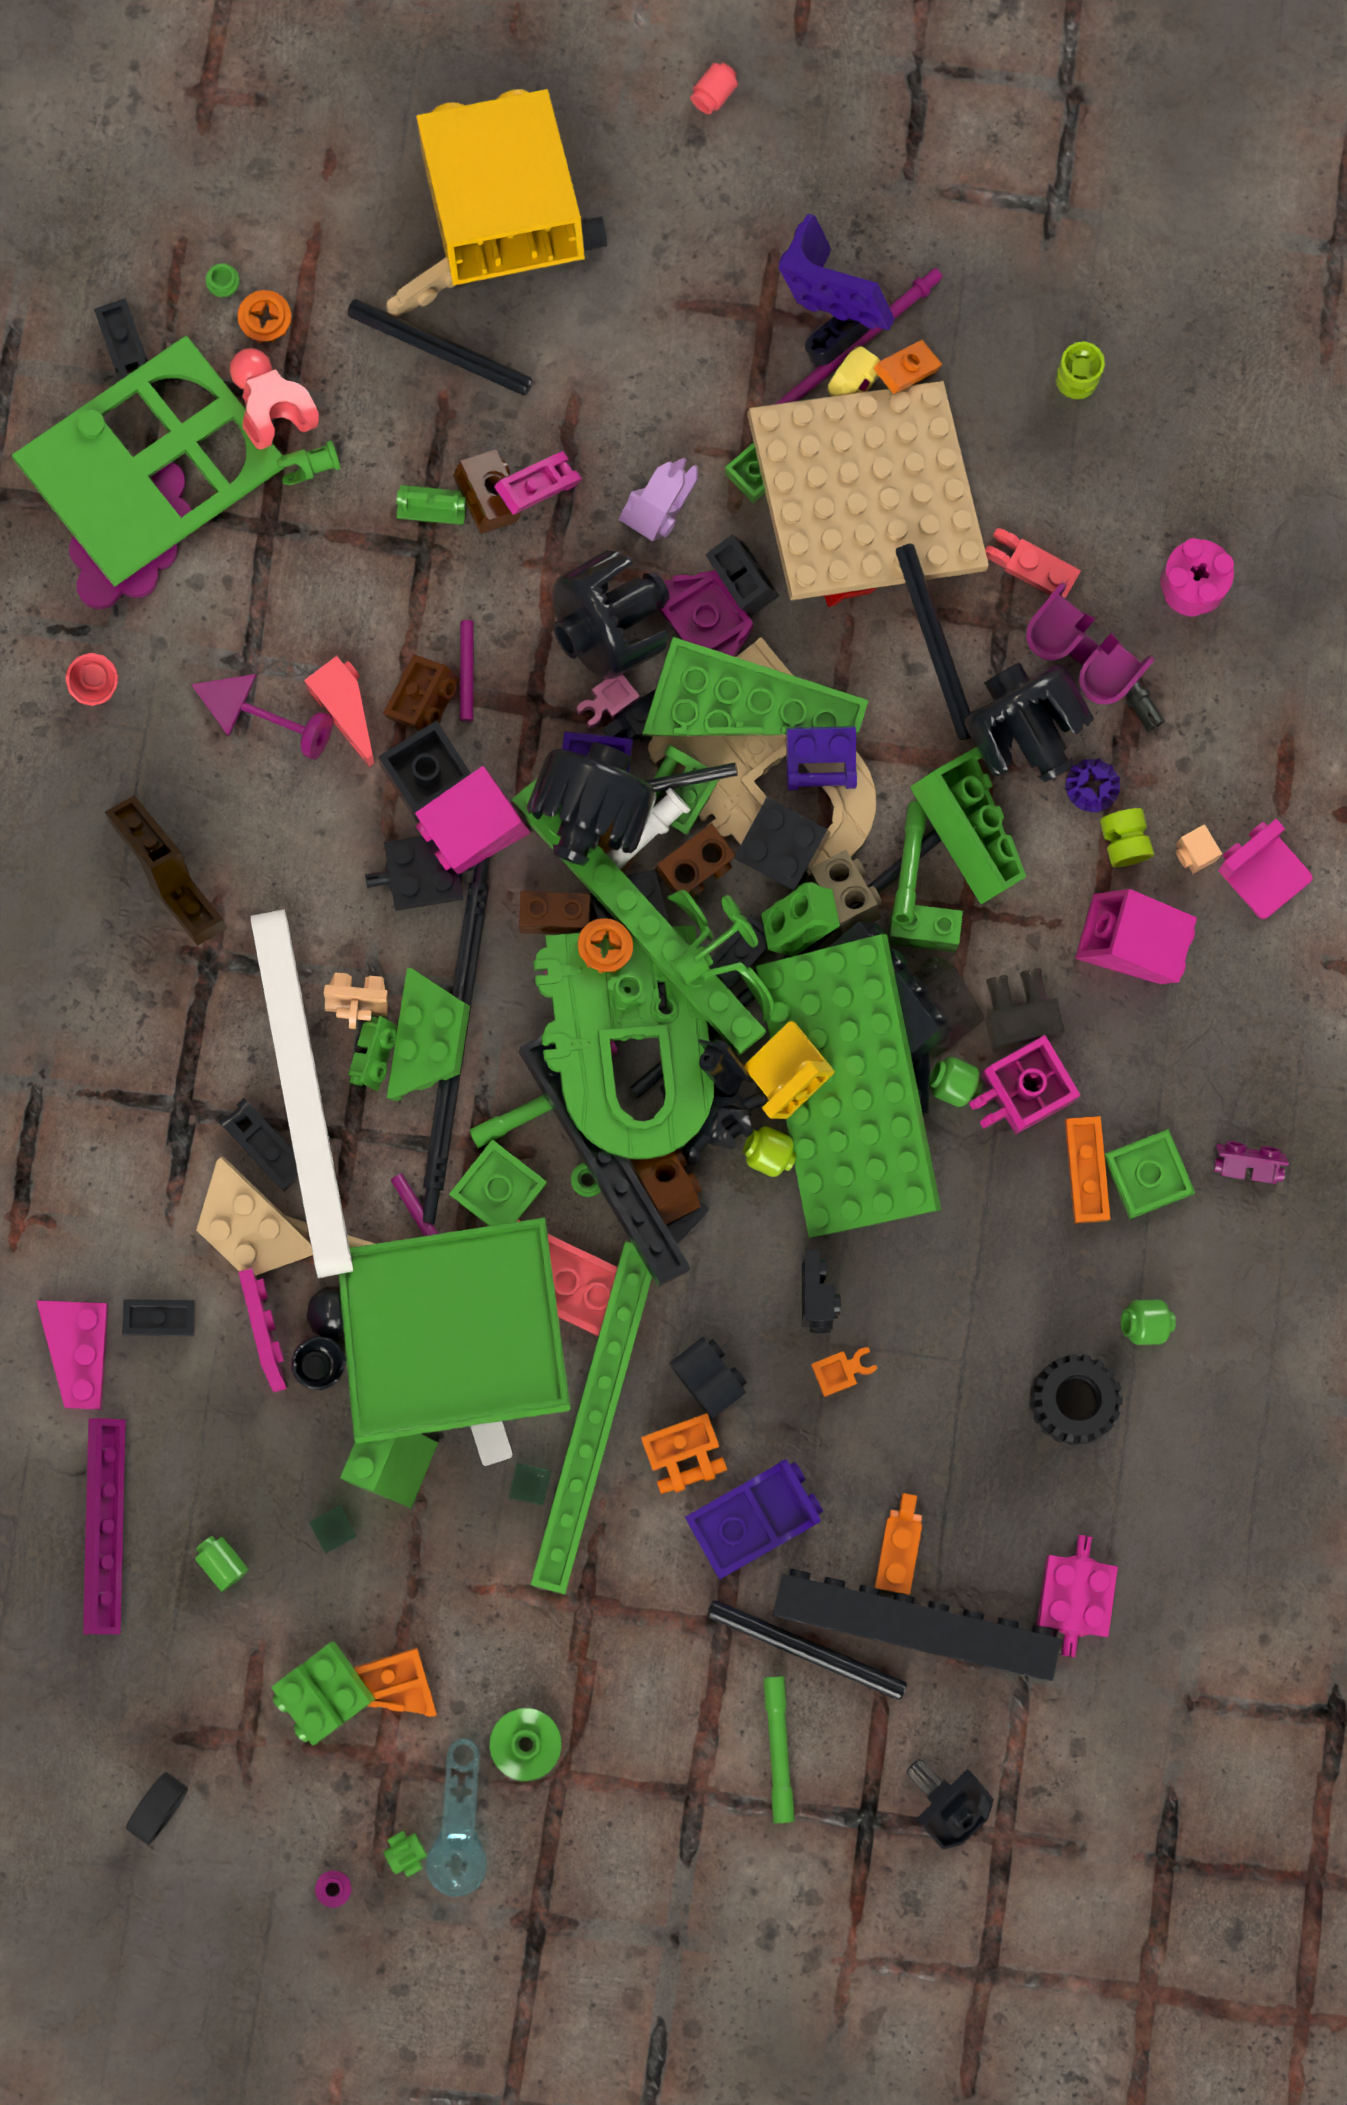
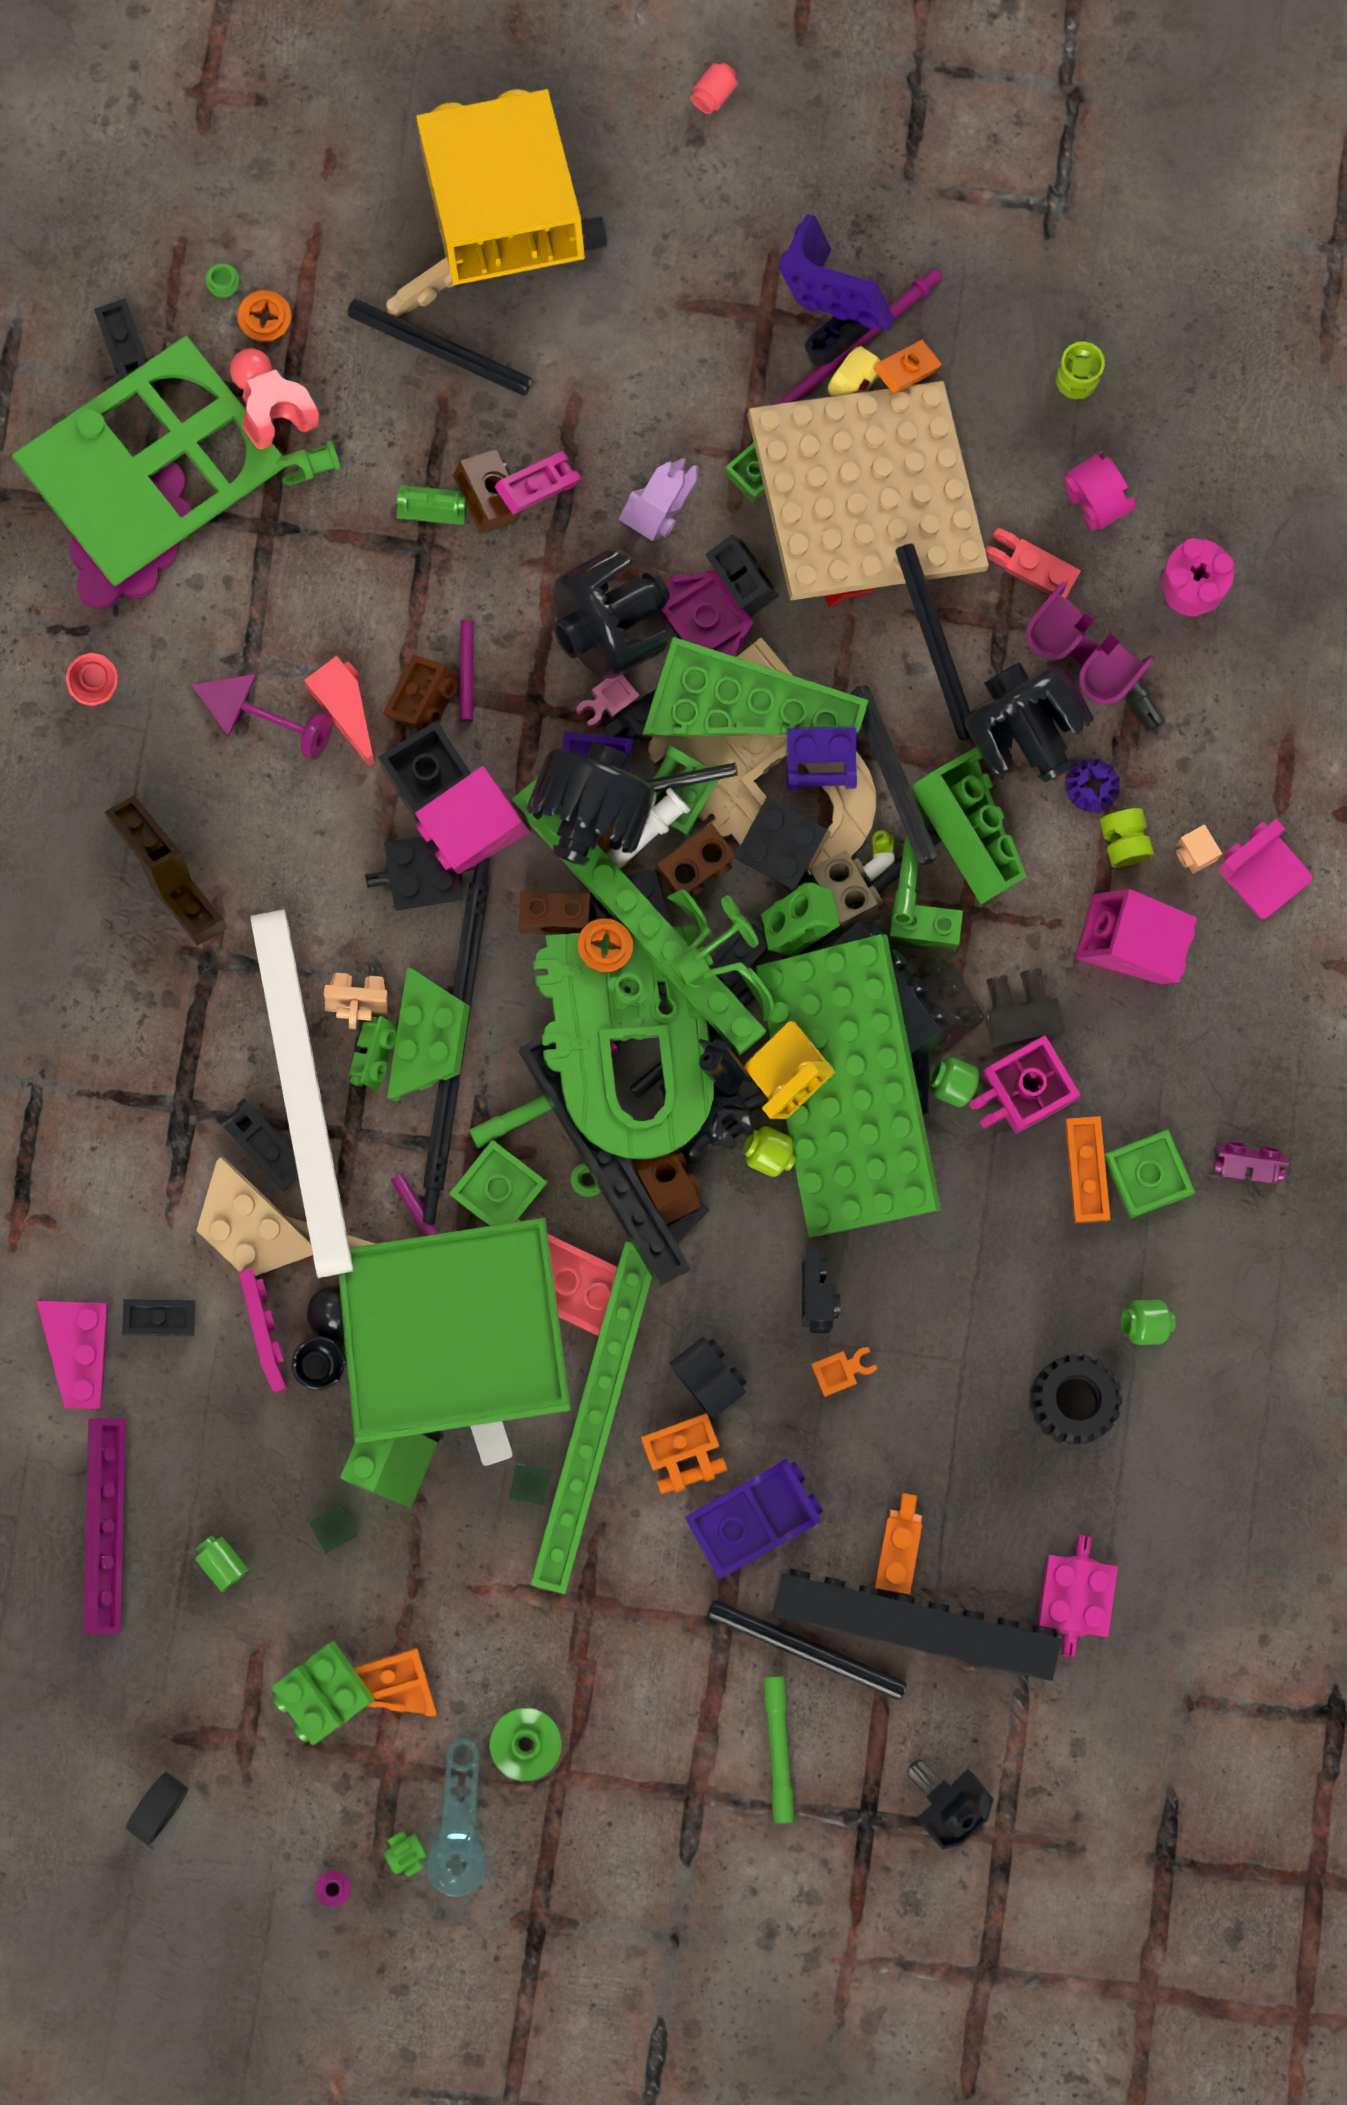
(882, 855): none -> arm
(896, 780): none -> black axle
(1099, 491): none -> dark pink brick

